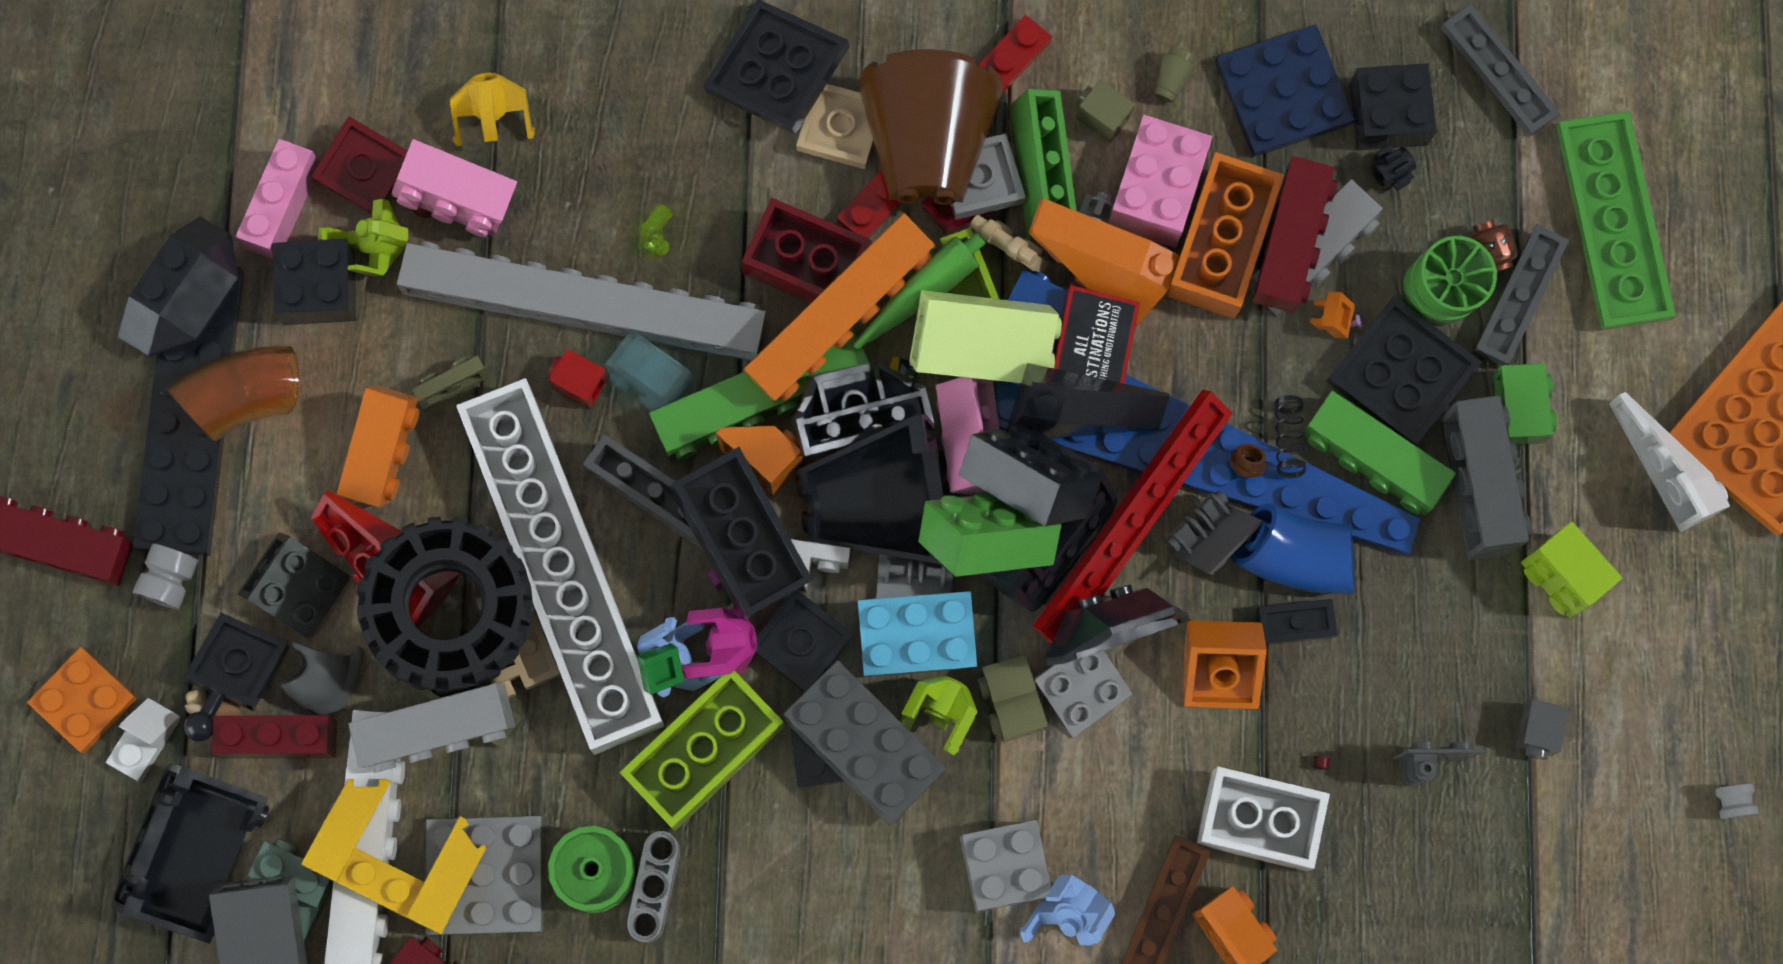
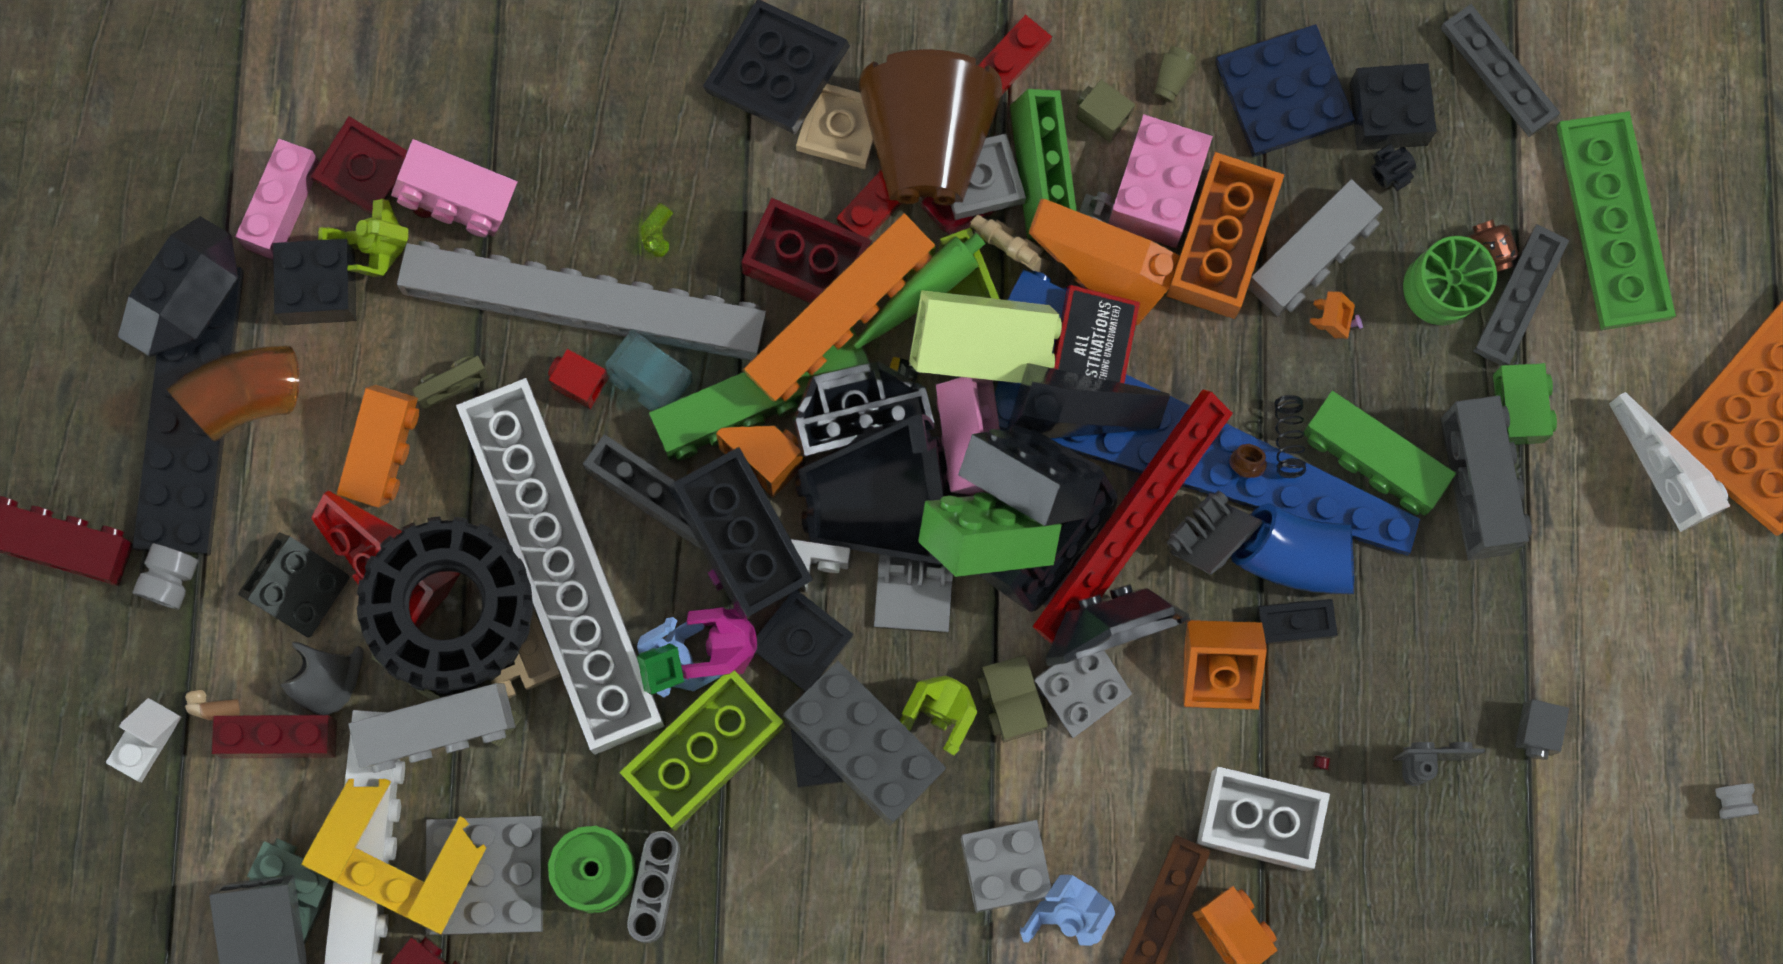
(82, 700): orange plate -> none
(186, 850): black windscreen -> none
(233, 666): black plate -> none
(489, 98): yellow piece -> none
(917, 634): medium azure brick -> none
(1293, 235): dark red brick -> none
(1403, 371): black plate -> none
(1570, 570): lime brick -> none

